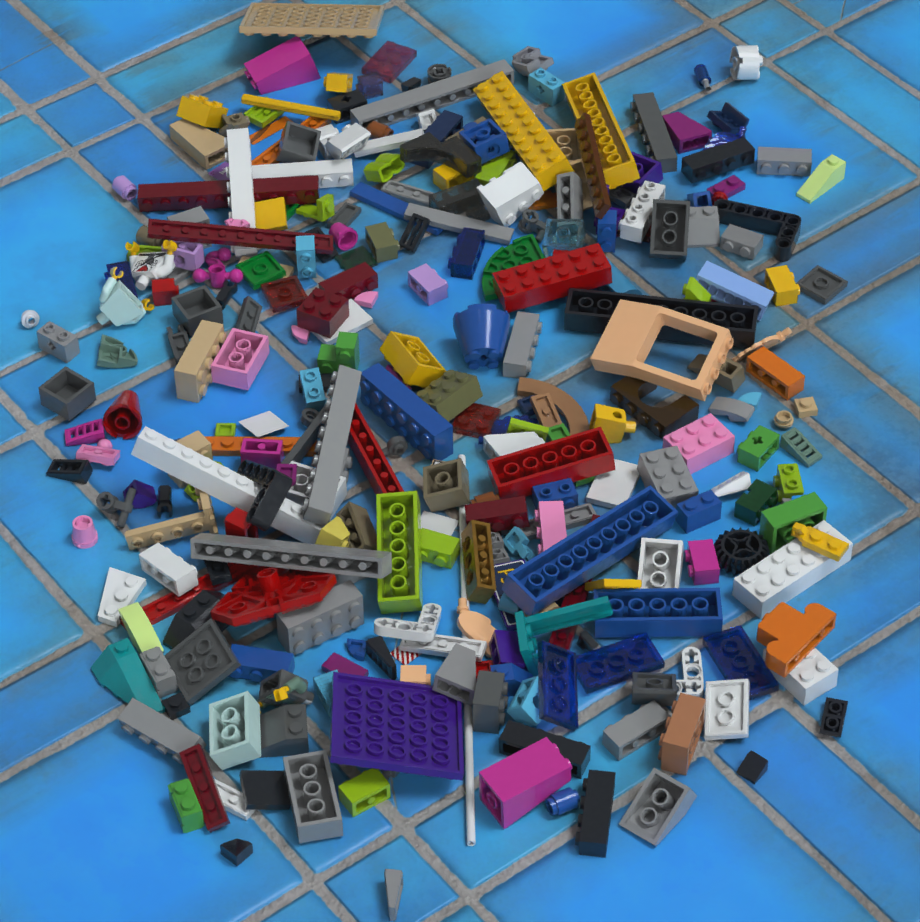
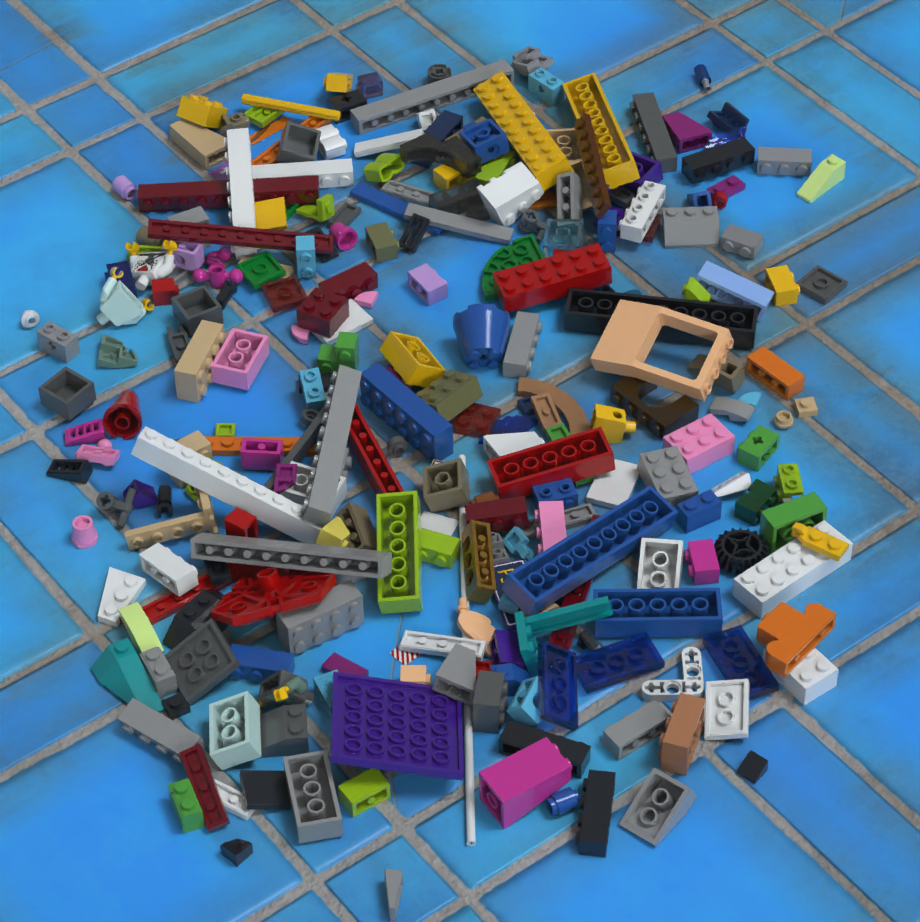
(237, 222): bright pink tile -> none
(249, 315): dark grey plate -> none
(263, 424): white sticker -> none
(271, 495): black beam -> none
(282, 67): dark pink slope -> none
(312, 19): tan plate -> none
(348, 141): white slope -> none
(355, 257): clear green piece -> none
(357, 648): blue tile -> none
(379, 130): dark orange brick -> none
(381, 656): black slope -> none
(390, 61): clear pink plate -> none
(411, 84): black slope -> none
(420, 631): white beam -> none
(467, 253): clear blue brick -> none
(517, 426): lime plate -> none
(613, 584): yellow tile -> none
(653, 686): dark grey slope -> none
(669, 229): dark grey brick -> none
(745, 62): white brick -> none
(763, 220): black beam -> none
(766, 342): light nougat animal -> none
(795, 437): sand green slope -> none
(833, 717): black slope -> none

